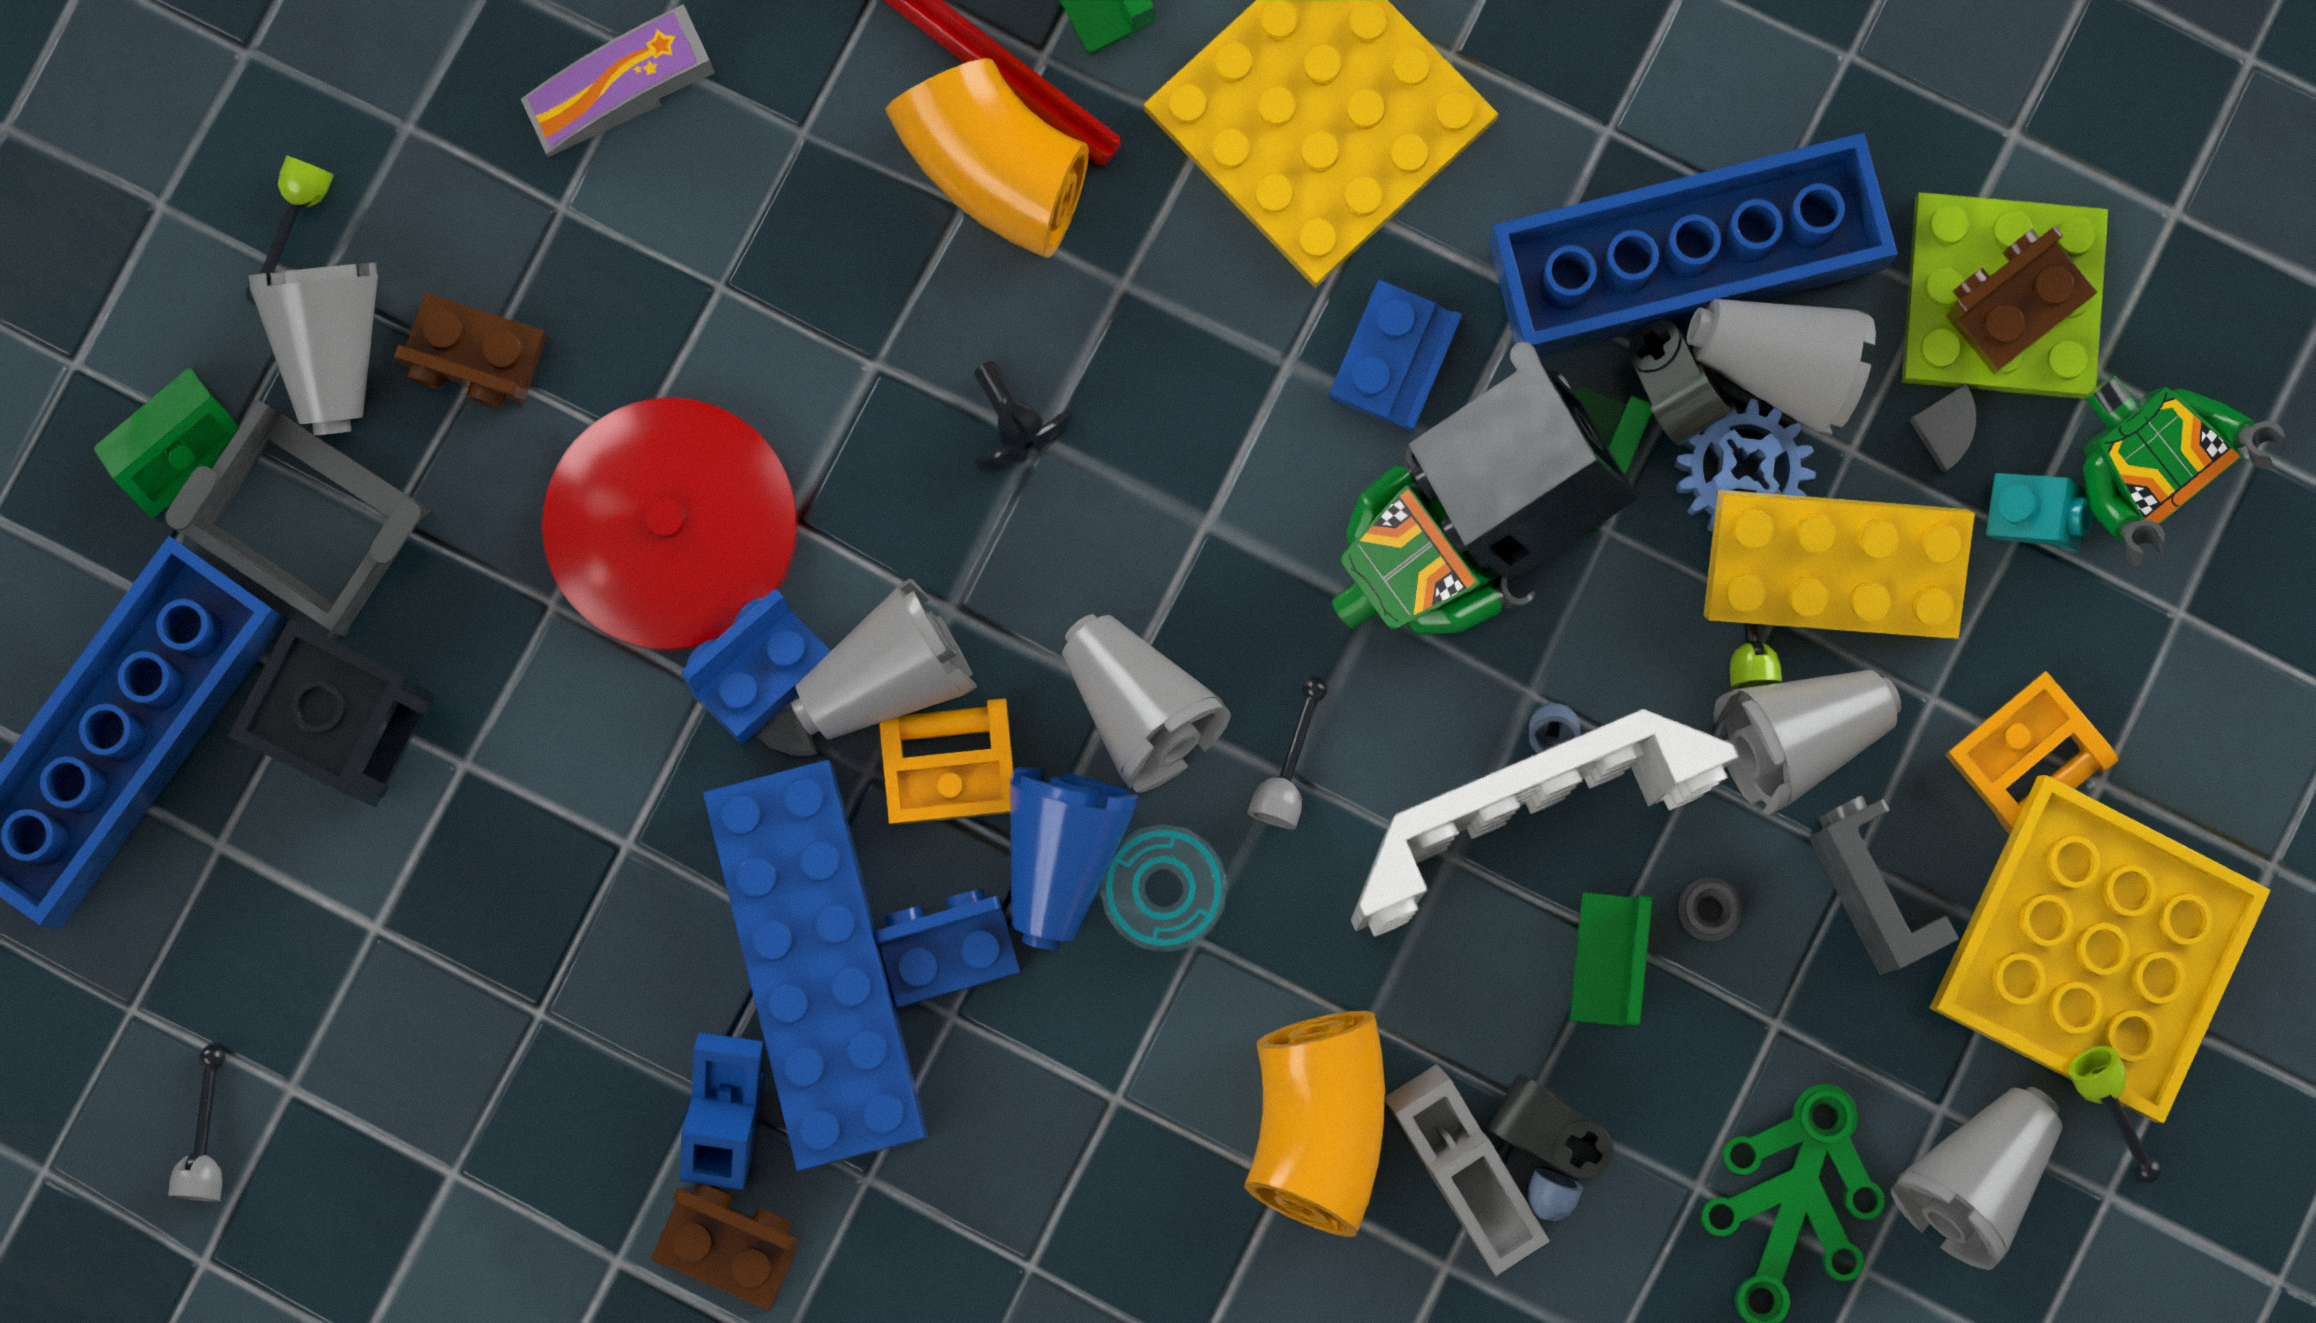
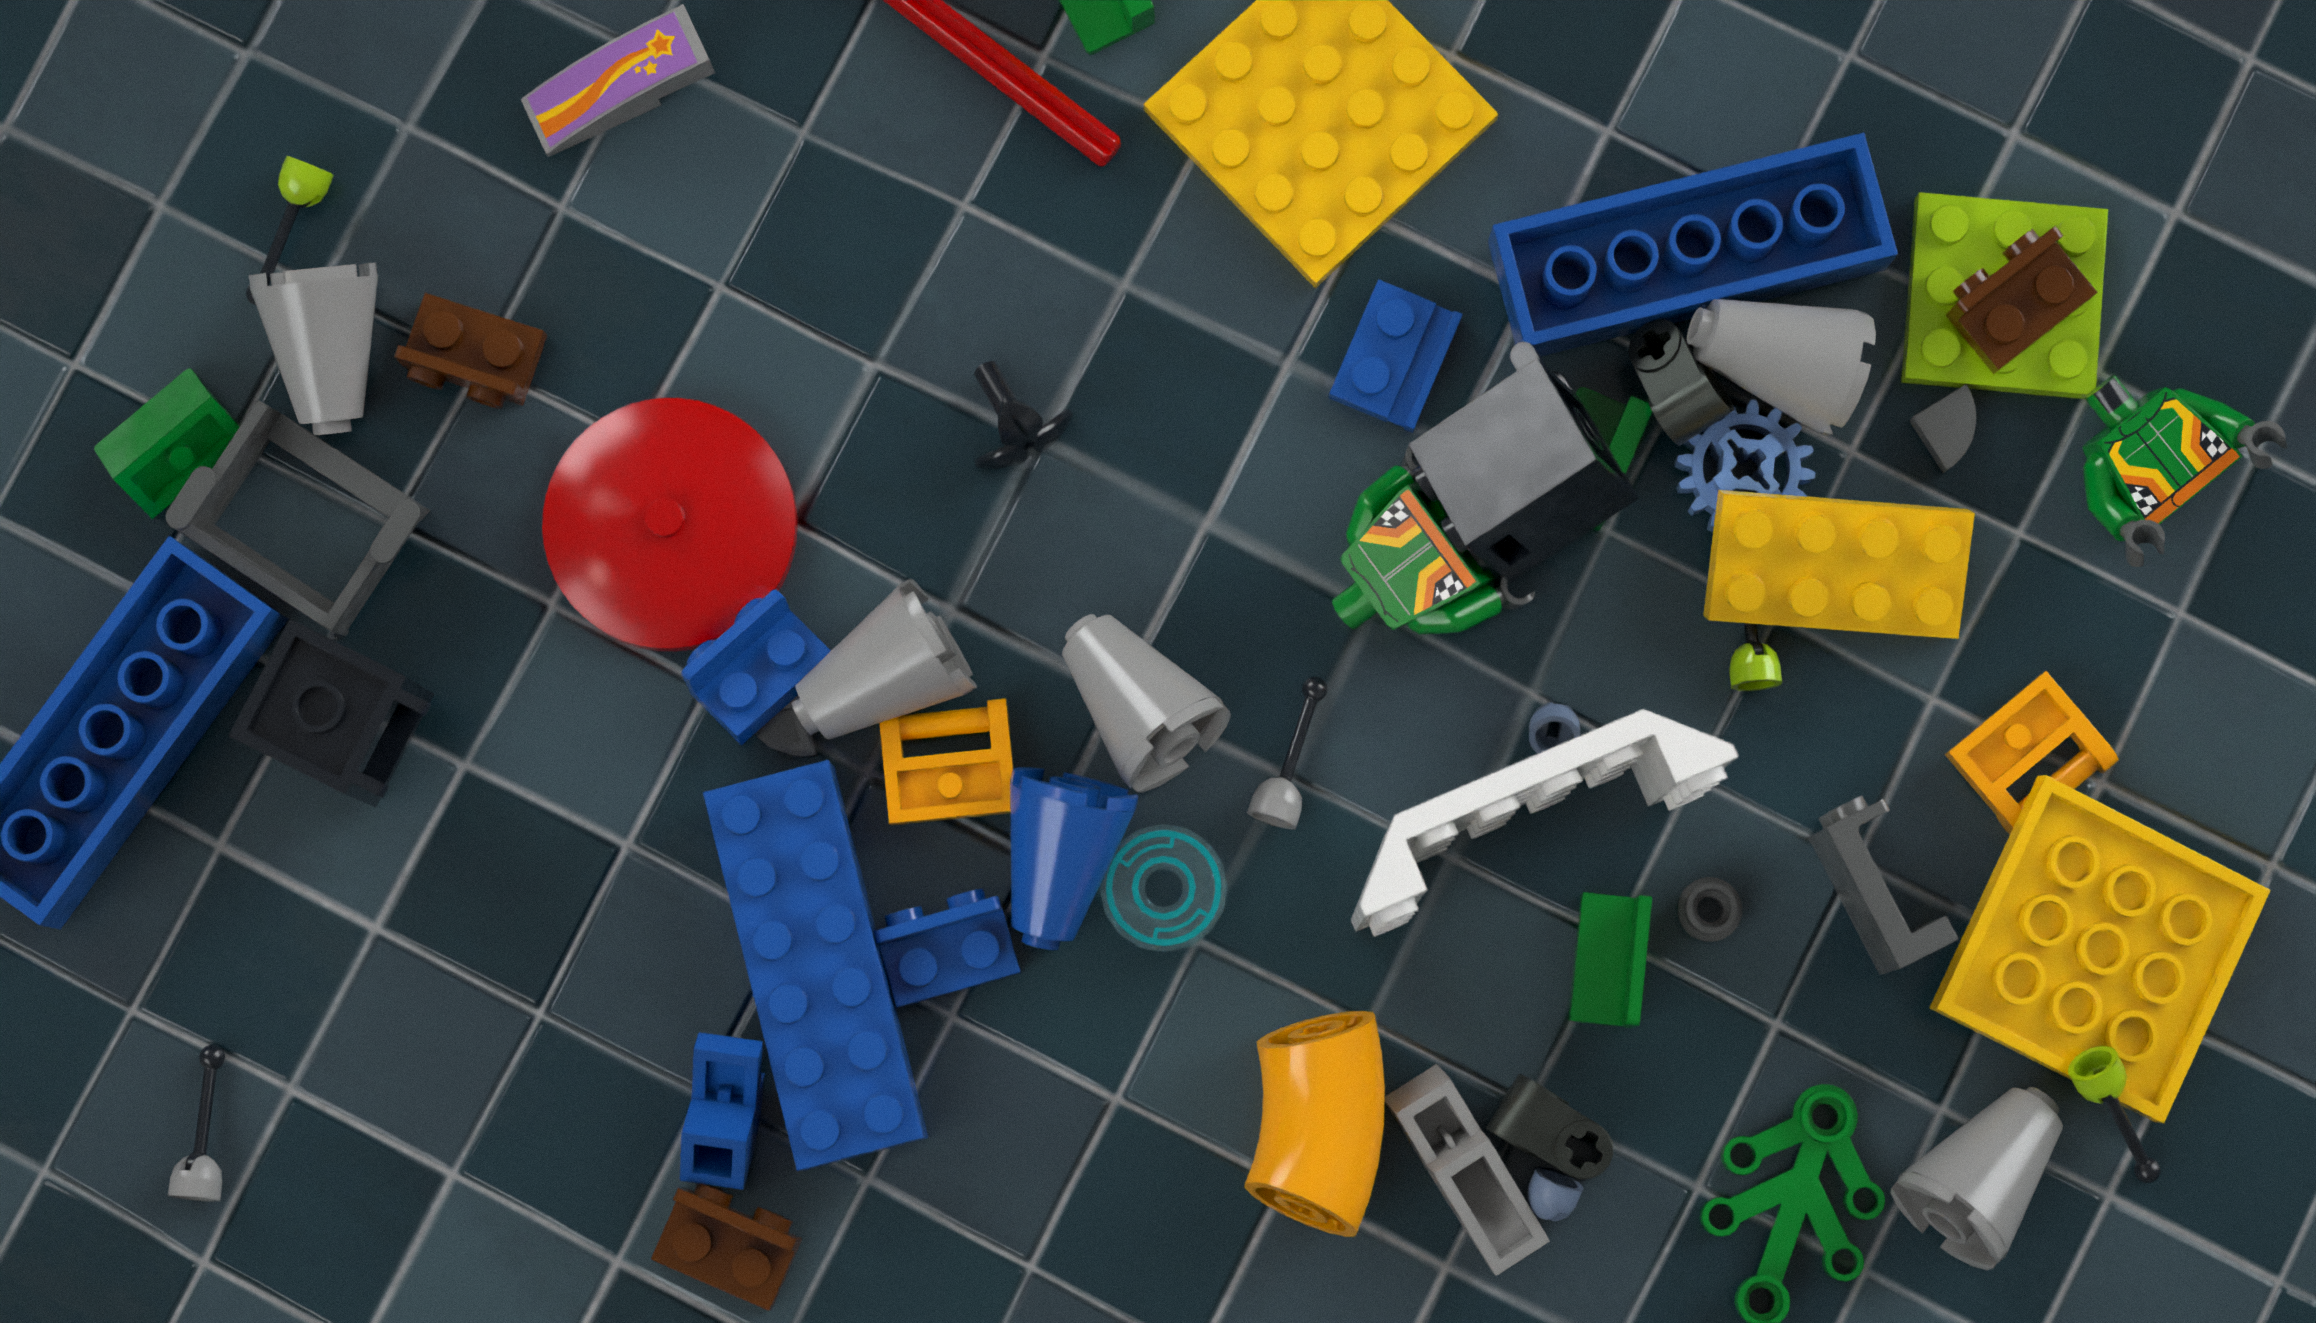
(993, 154): light orange brick -> none
(1803, 731): light grey cone -> none
(2038, 511): teal bracket -> none

